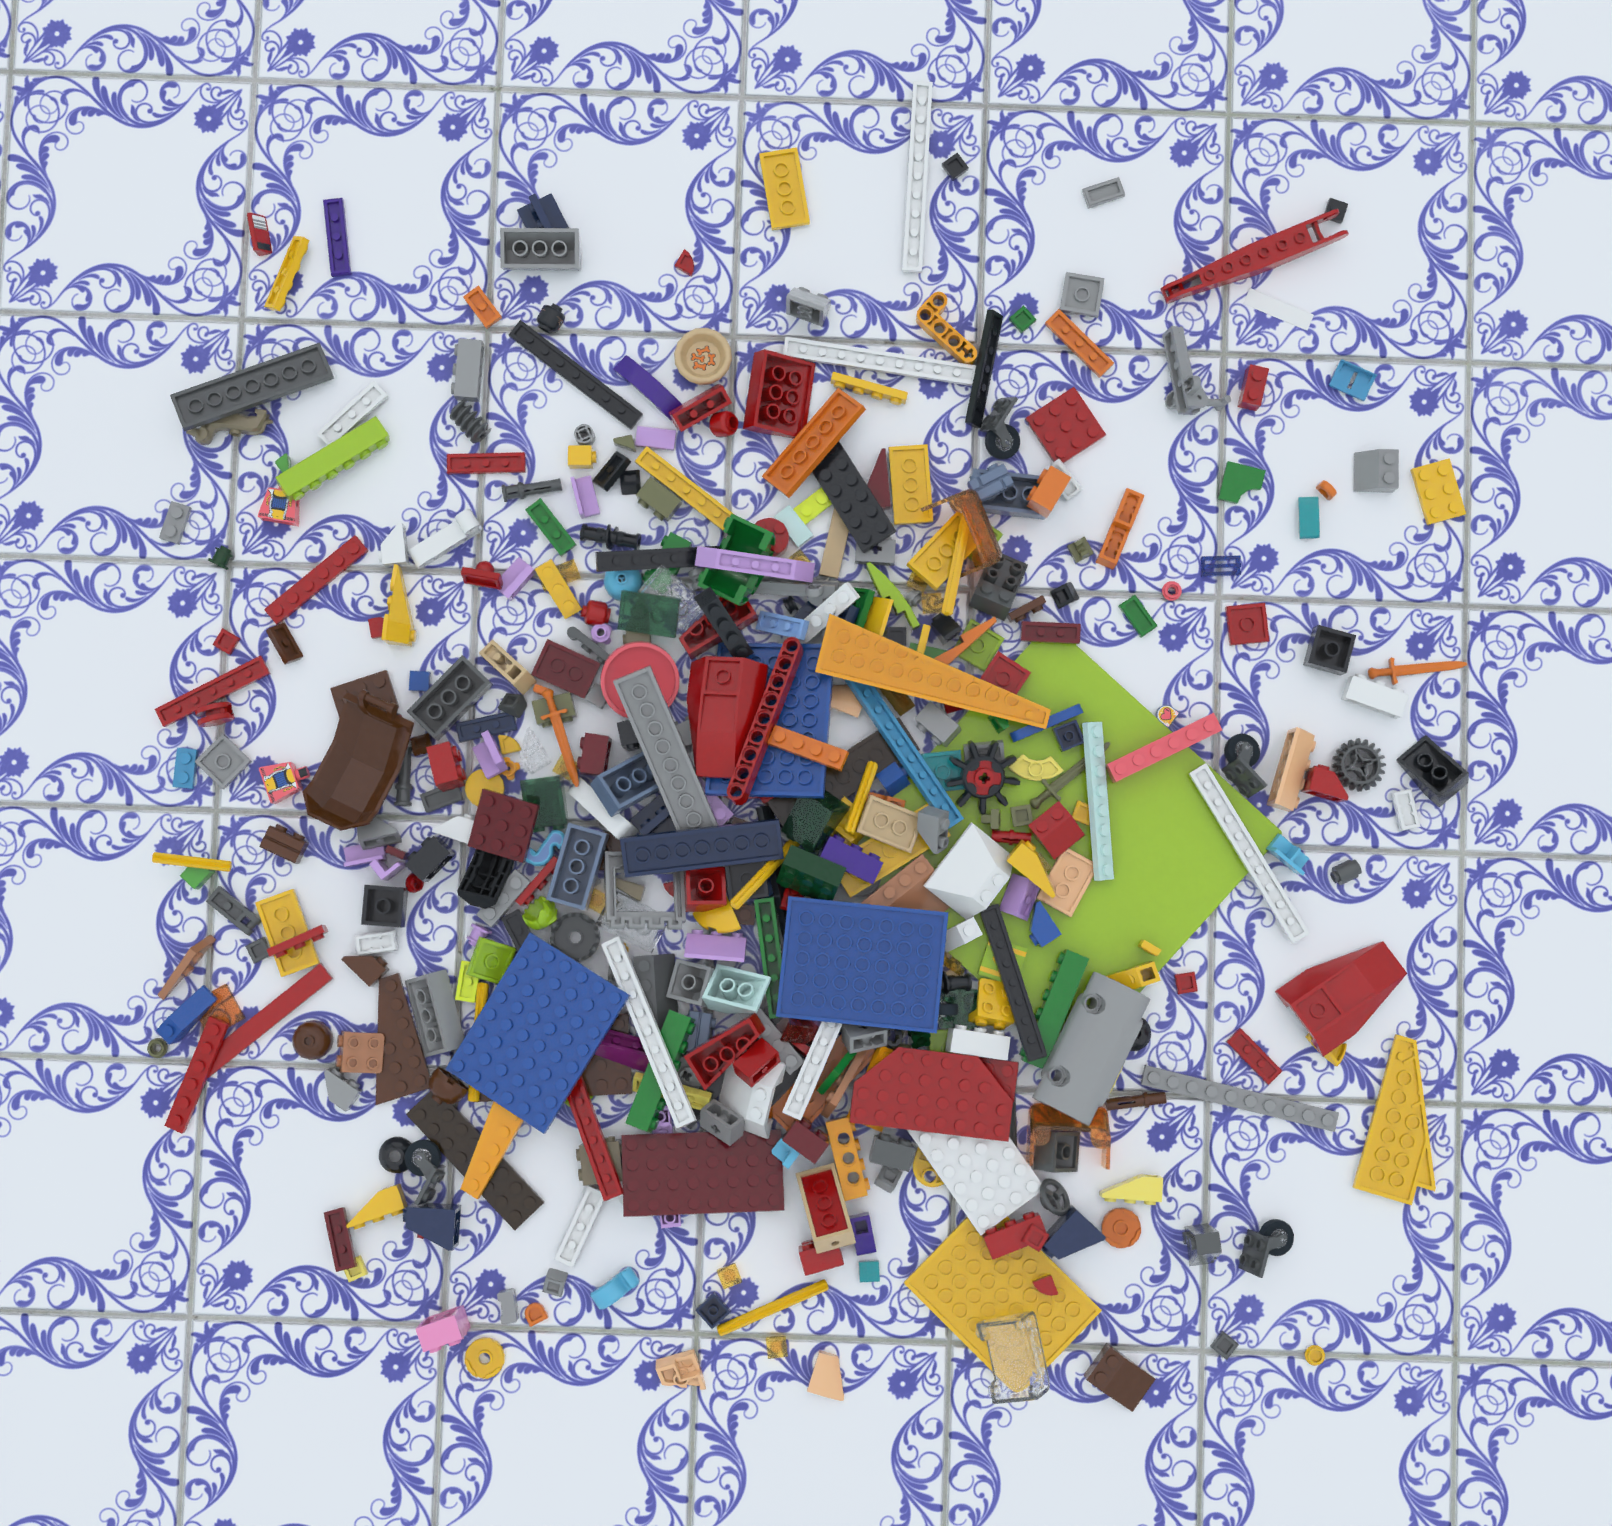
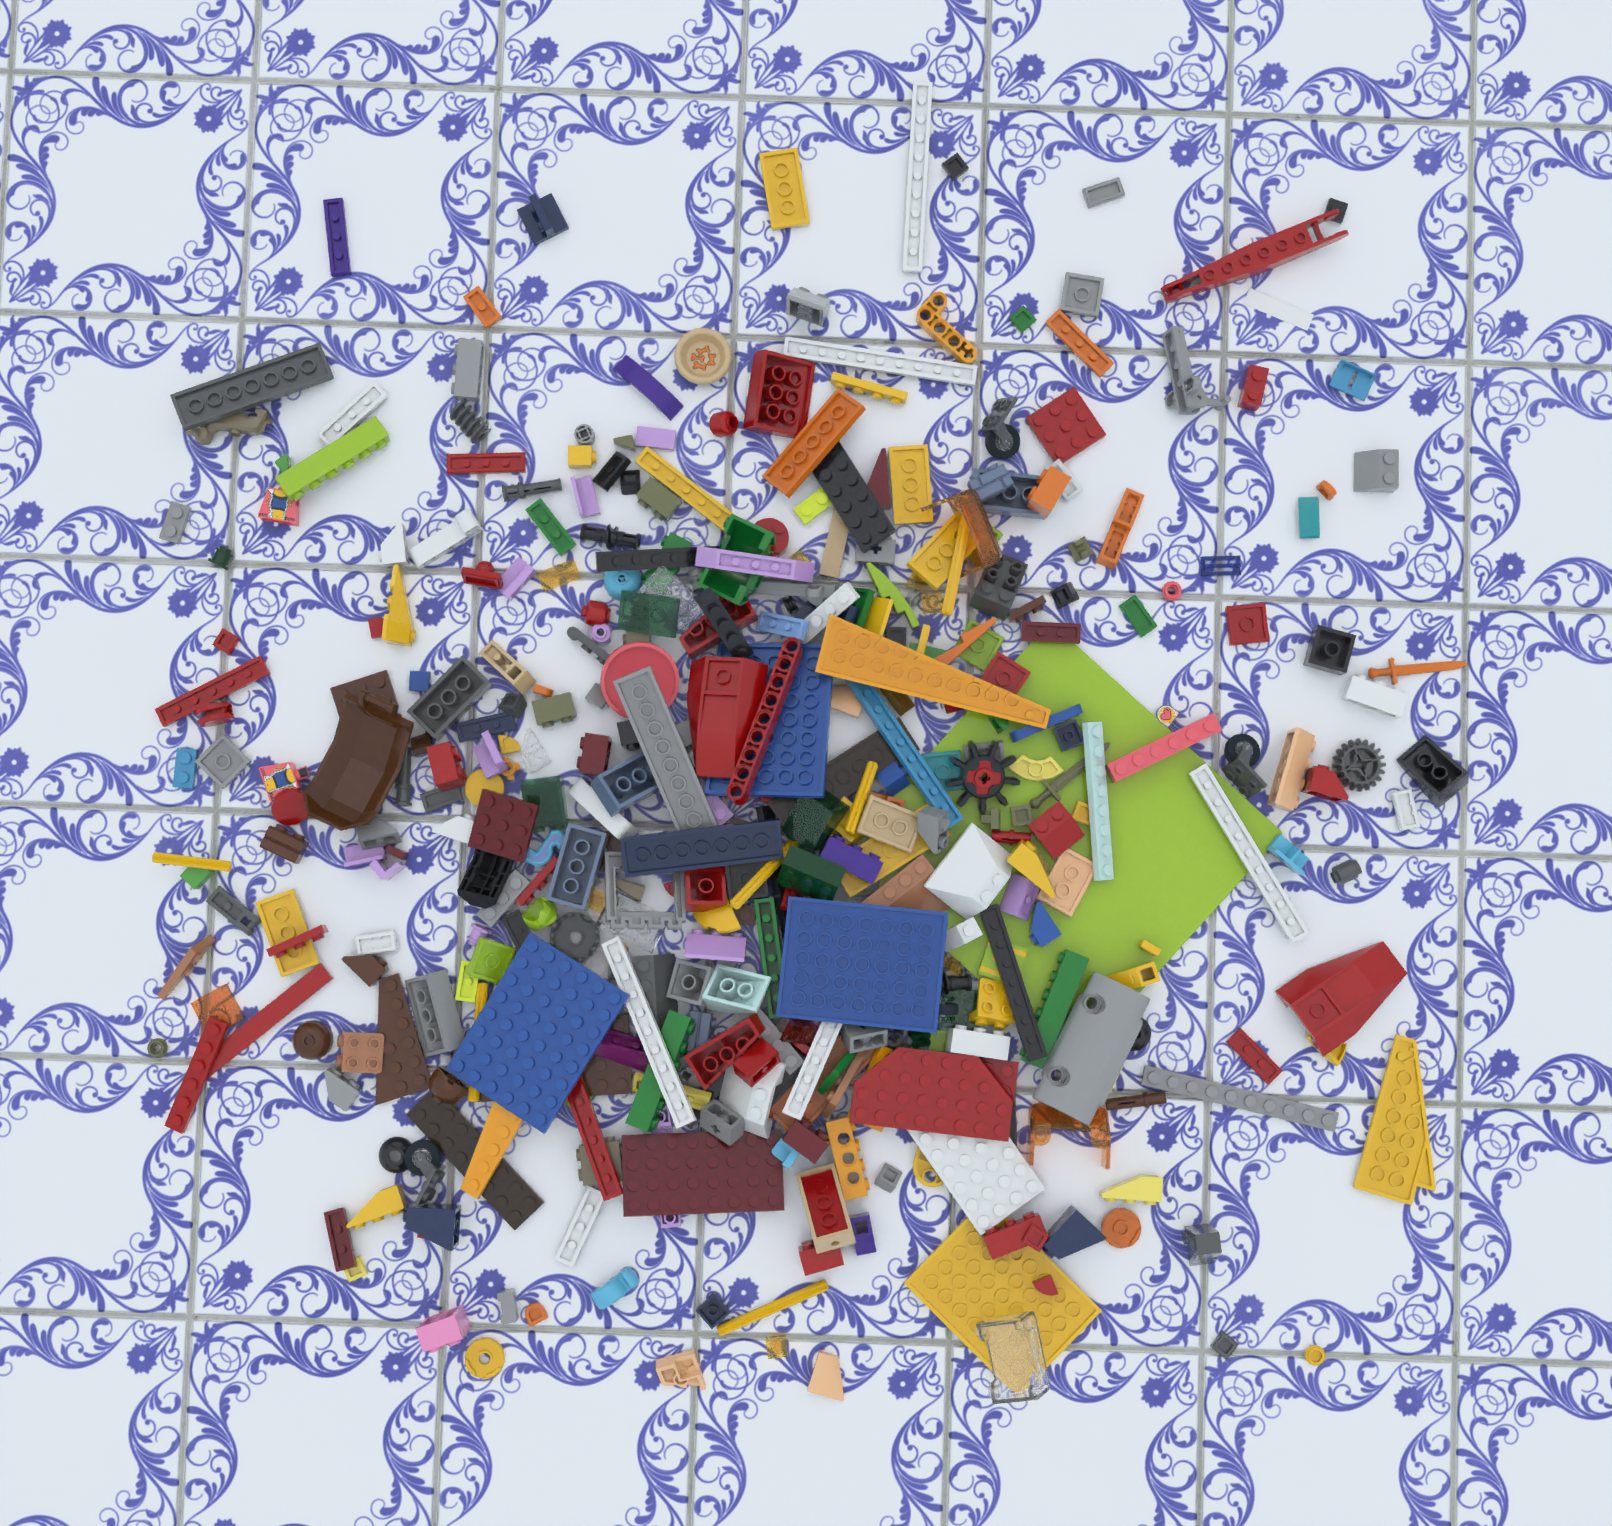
(186, 1015): blue slope -> none
(257, 950): dark grey tile -> none
(259, 234): slope -> none
(284, 643): reddish brown plate -> none
(287, 271): yellow plate -> none
(289, 807): none -> red tile
(316, 580): red plate -> none
(384, 906): black brick -> none
(413, 883): red plate -> none
(429, 858): black brick -> none
(540, 249): light grey slope -> none
(550, 318): black head -> none
(555, 1282): light grey slope -> none
(558, 588): yellow plate -> none
(560, 768): clear yellow plate -> none
(561, 736): orange sword -> none
(566, 669): dark red plate -> none
(575, 374): black tile -> none
(653, 818): dark blue bracket -> none
(685, 263): red tile -> none
(699, 407): red brick -> none
(729, 1275): clear yellow plate -> none
(795, 526): light aqua tile -> none
(808, 748): orange plate -> none
(869, 1271): teal tile -> none
(891, 1152): dark grey brick -> none
(937, 724): light grey brick -> none
(945, 628): black slope -> none
(984, 369): black tile -> none
(1051, 1200): dark grey piece -> none
(1059, 1153): dark grey slope -> none
(1119, 1377): reddish brown slope -> none
(1185, 982): red tile -> none
(1238, 480): green tile -> none
(1273, 1238): dark grey plate -> none
(1438, 491): yellow plate -> none

